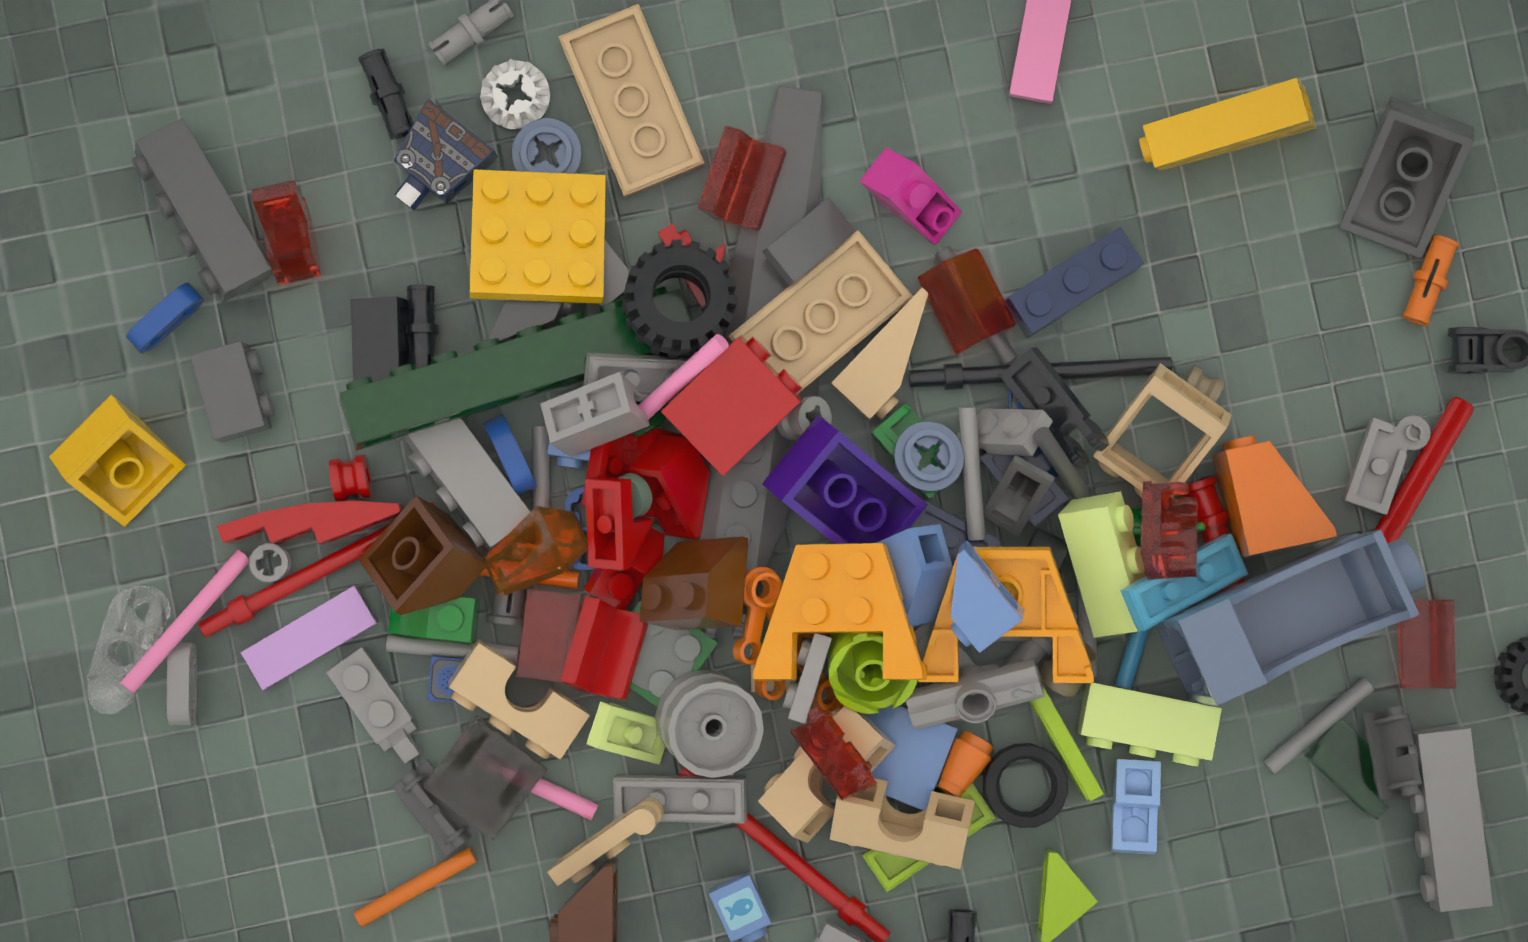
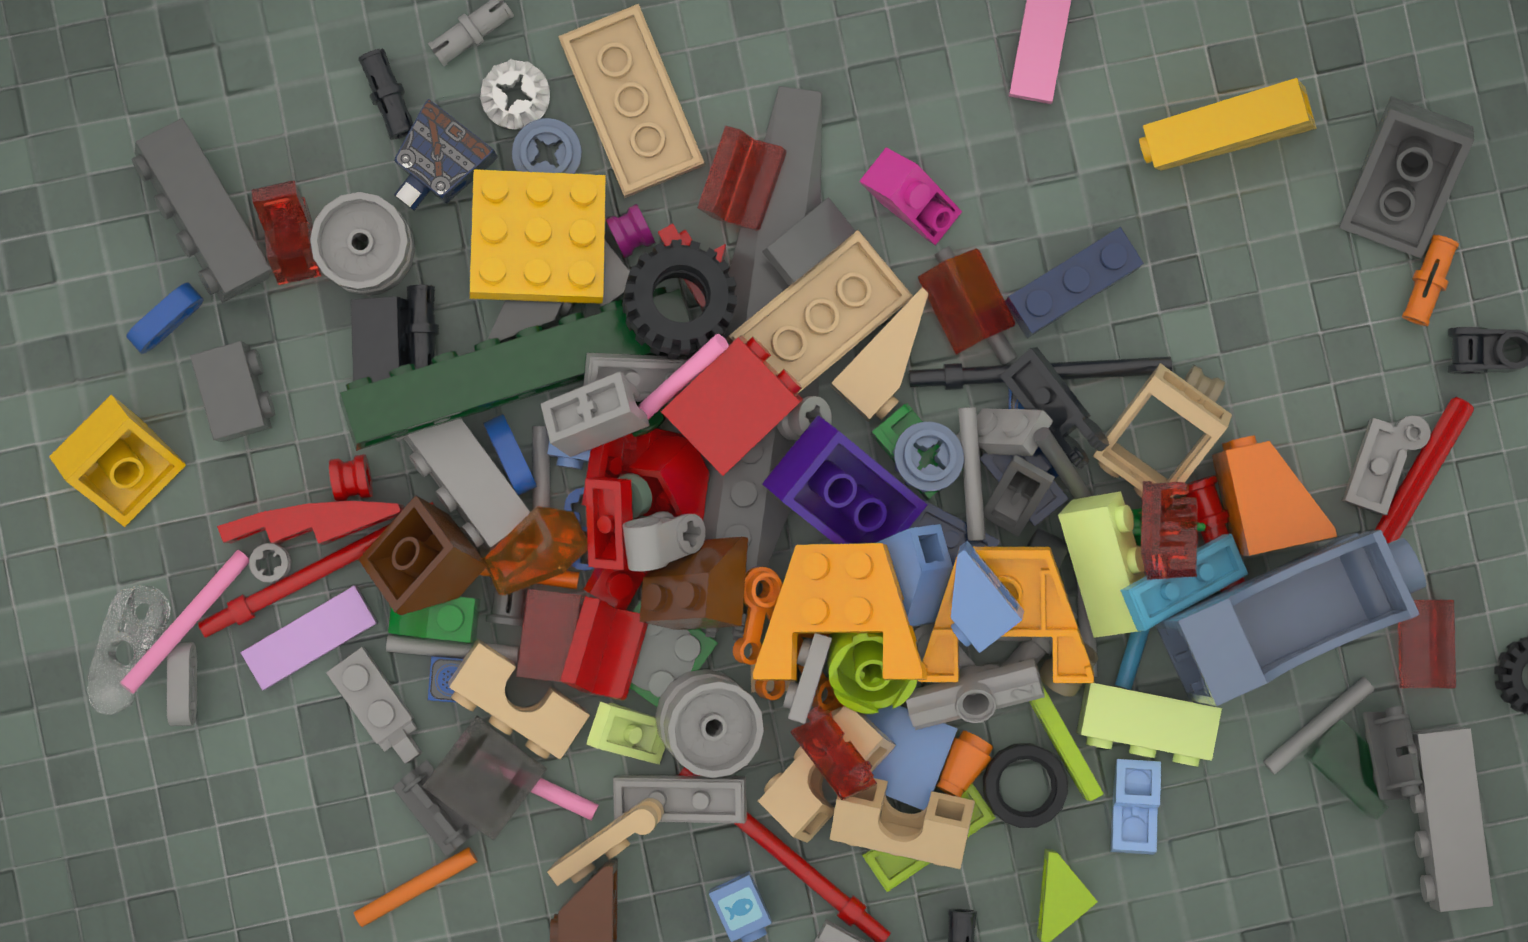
(362, 218): none -> light grey wheel
(630, 231): none -> magenta wheel
(661, 539): none -> light grey piece

